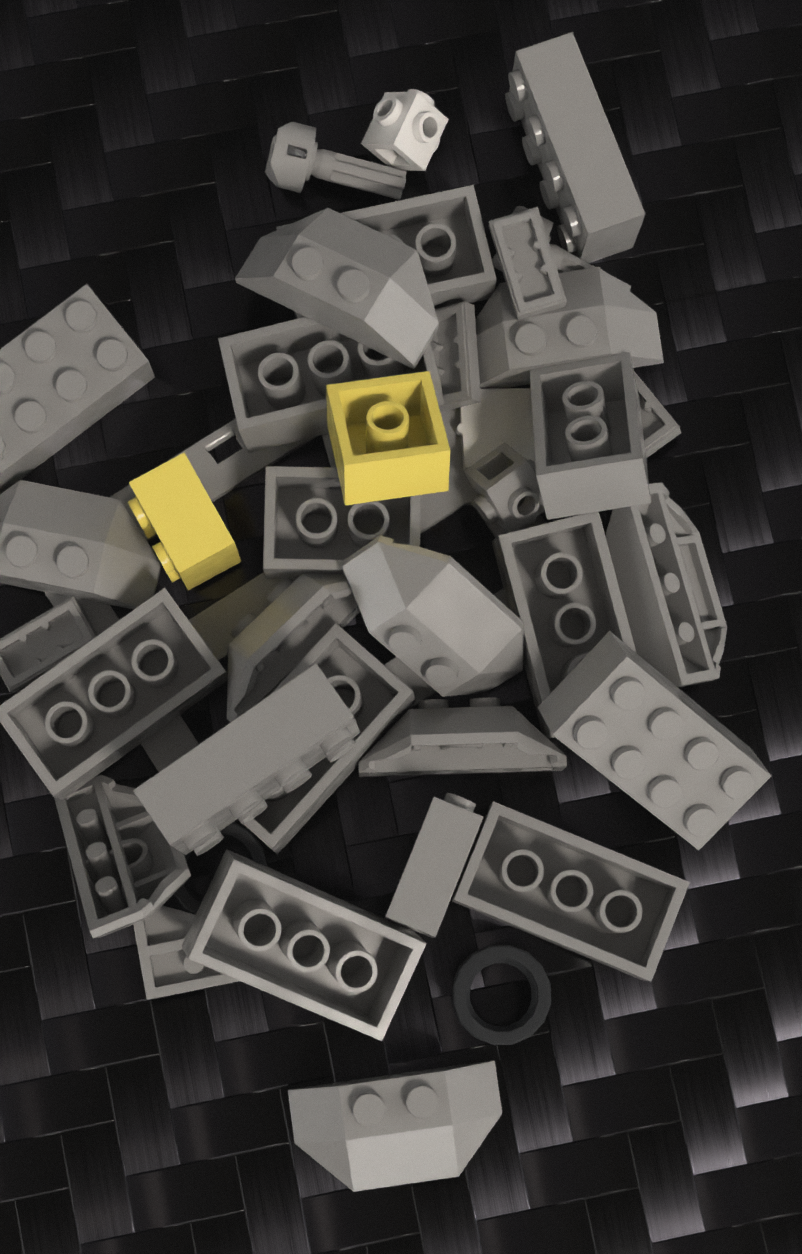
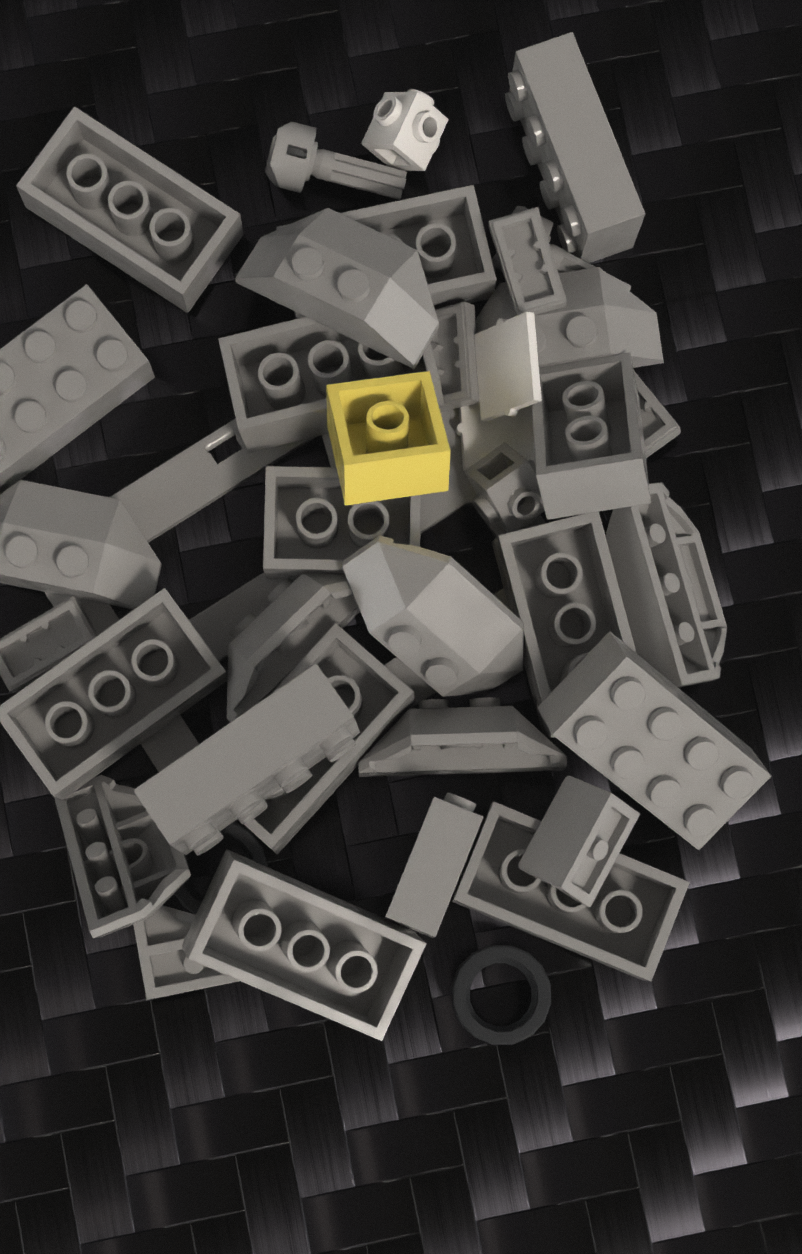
(130, 209): none -> light grey brick
(180, 512): light yellow brick -> none
(397, 1124): light grey wedge -> none
(507, 367): none -> white piece
(579, 839): none -> light grey panel

